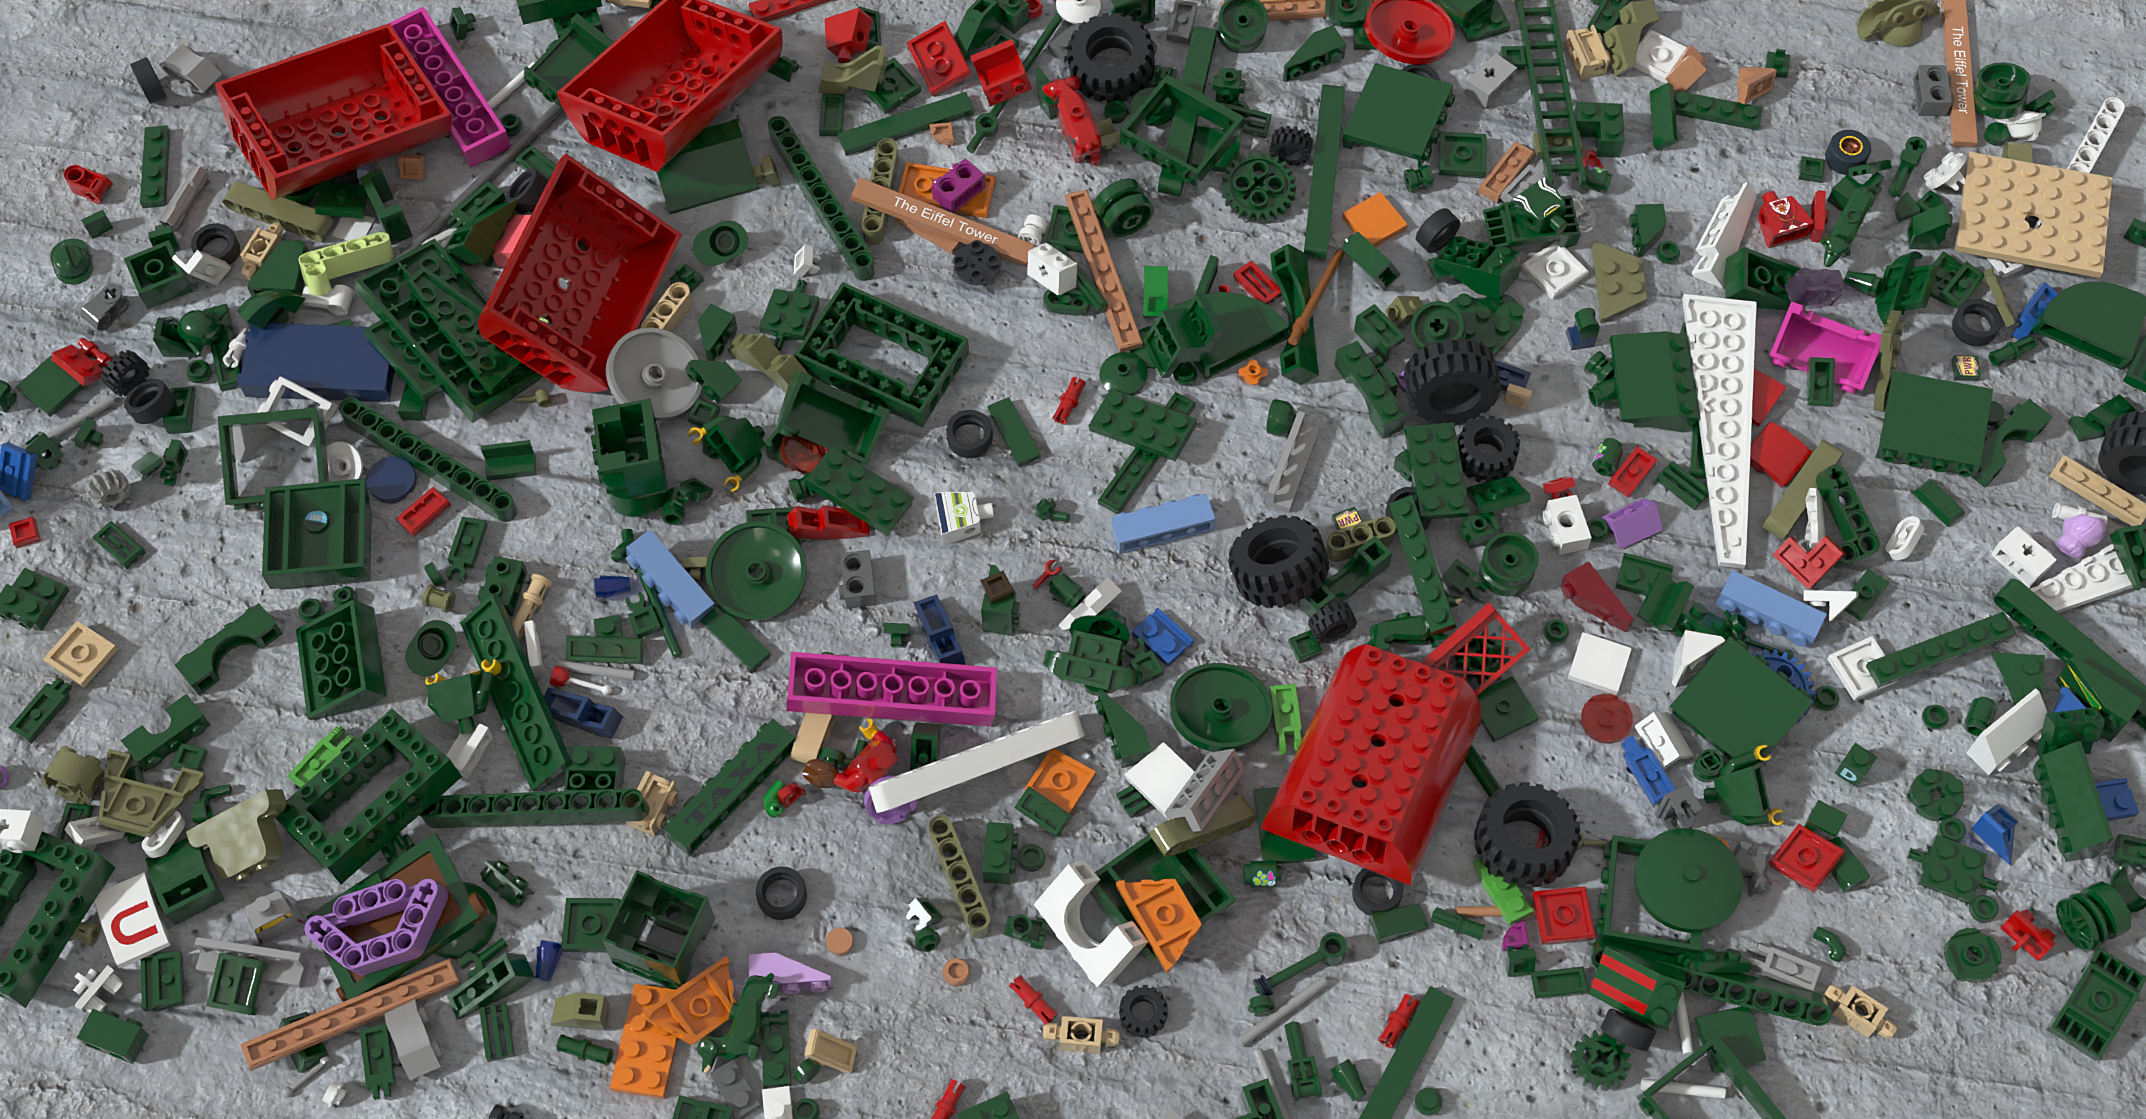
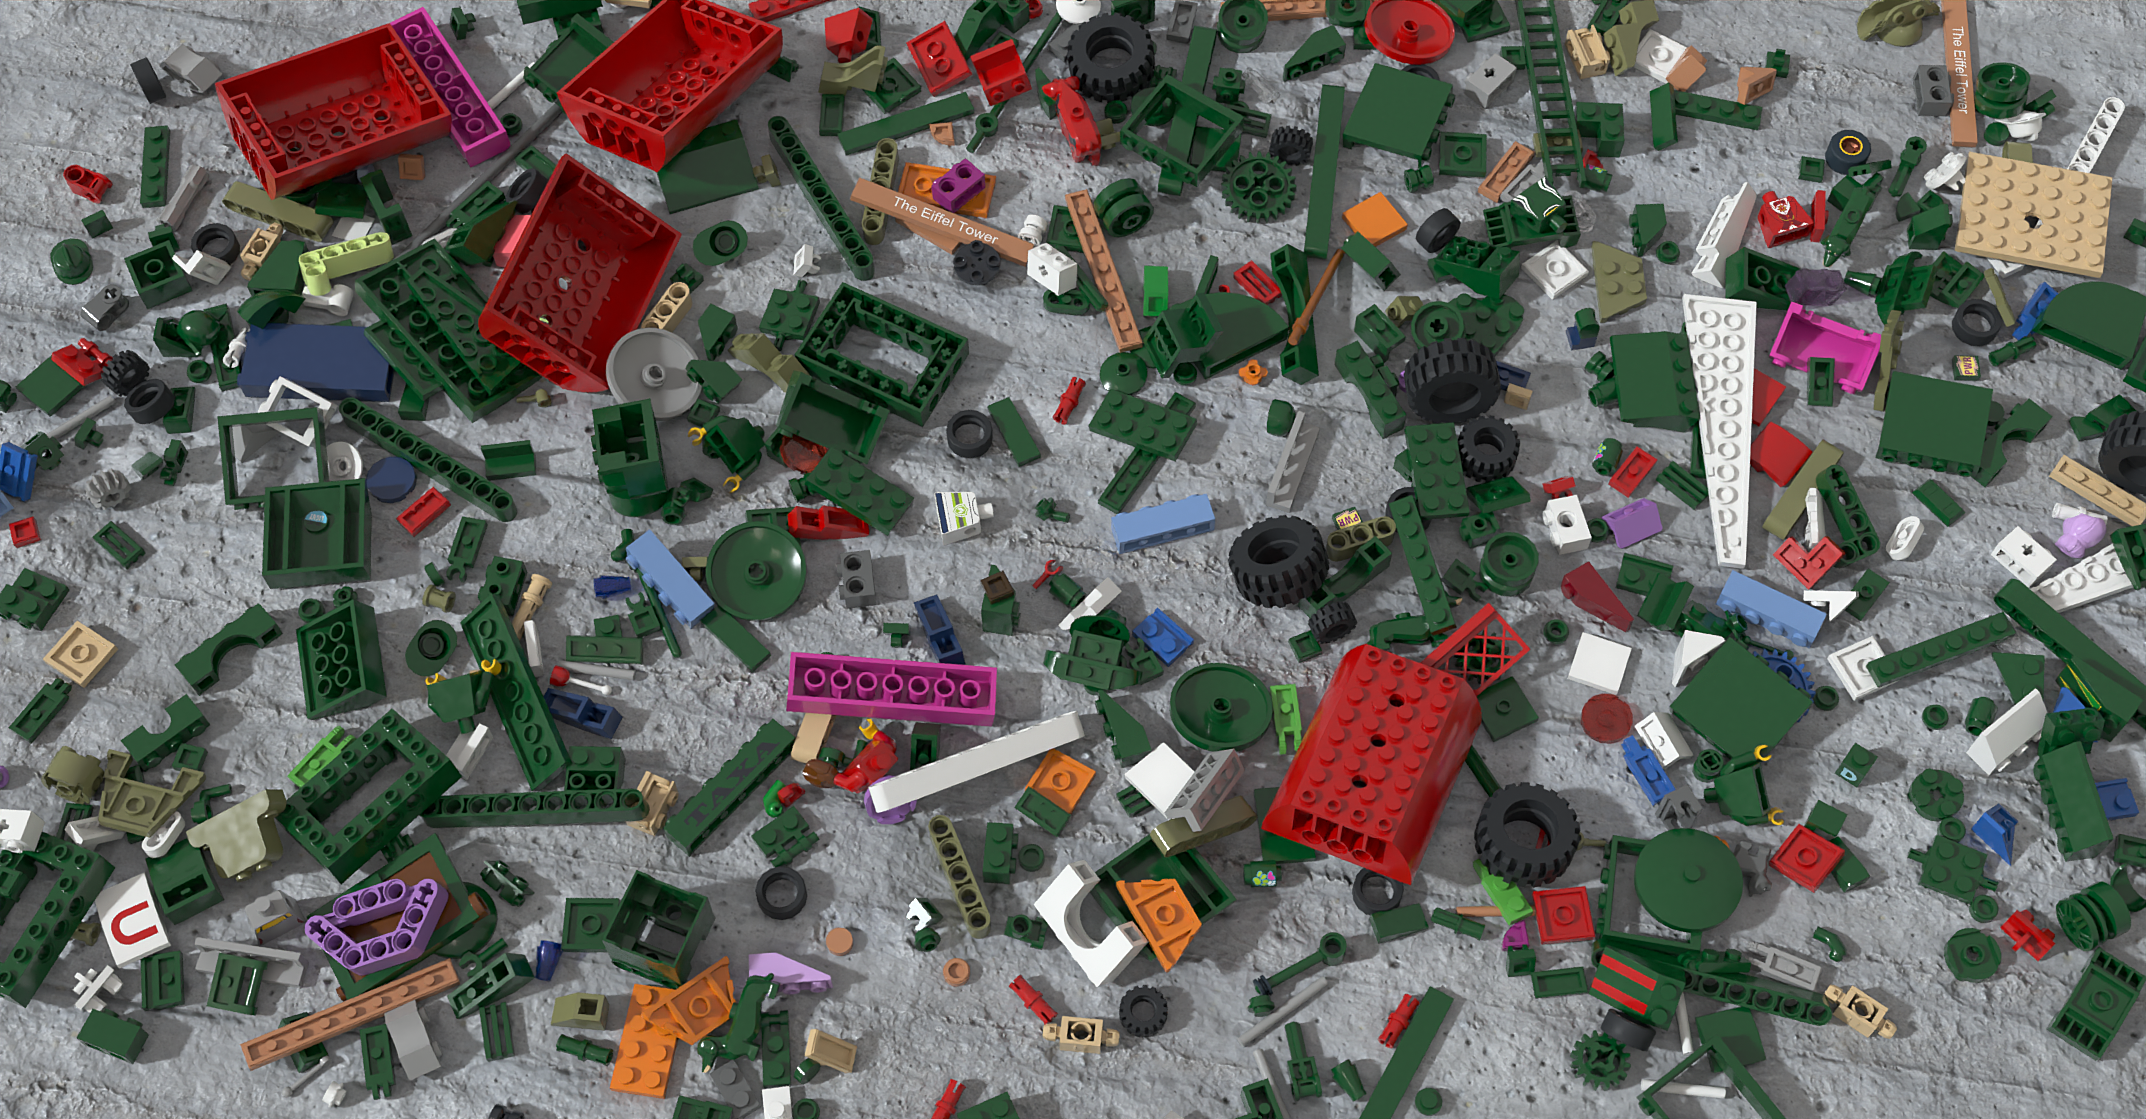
(781, 832): none -> dark green plate

